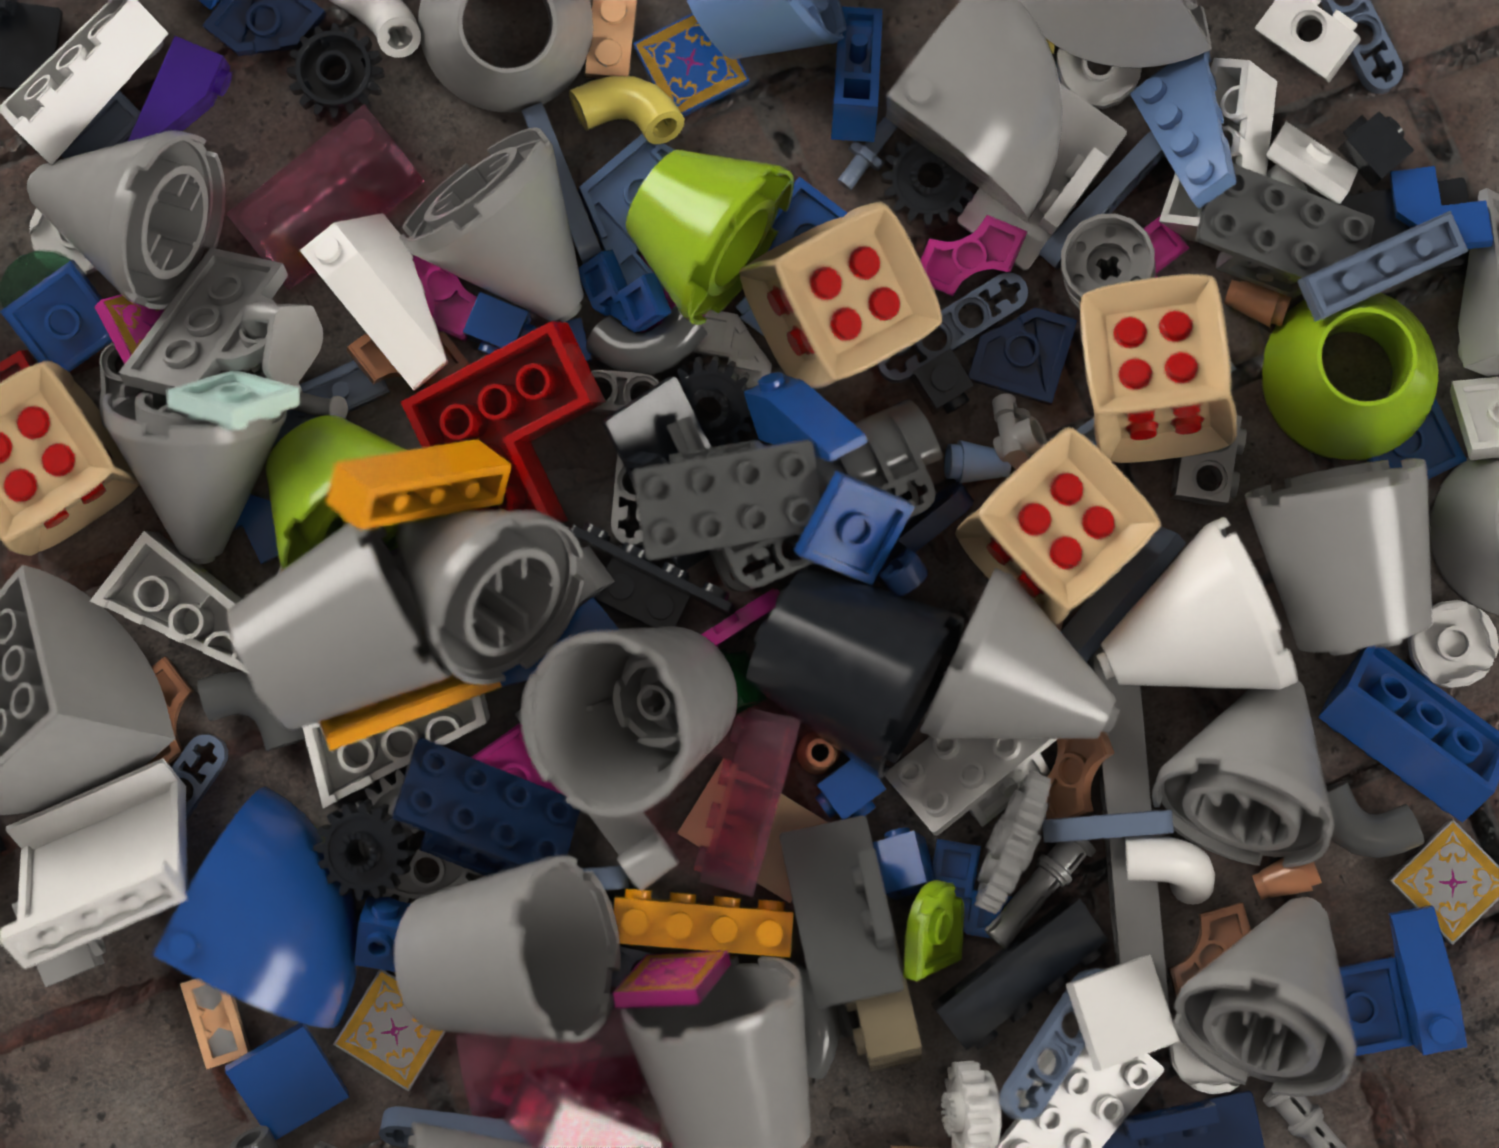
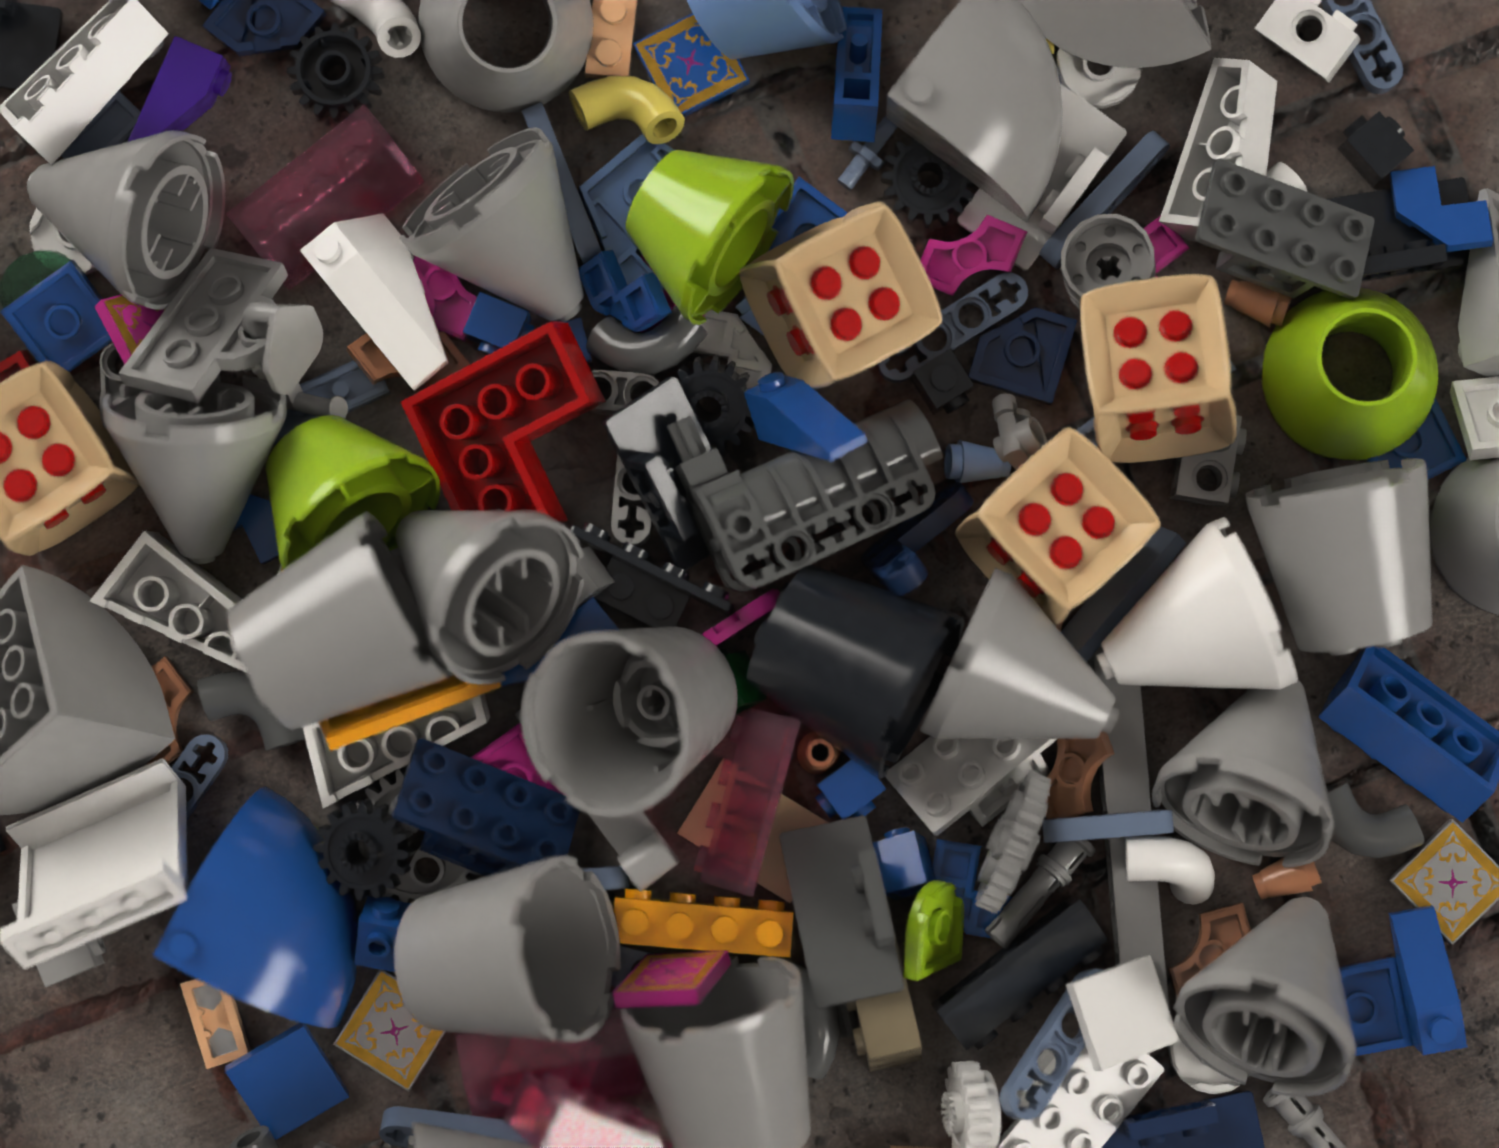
(233, 399): light aqua plate -> none
(418, 484): light orange brick -> none
(726, 496): dark grey bracket -> none
(854, 528): blue tile -> none
(1188, 126): medium blue wing -> none
(1312, 163): white plate -> none
(1382, 266): sand blue tile -> none
(1456, 646): white tile -> none

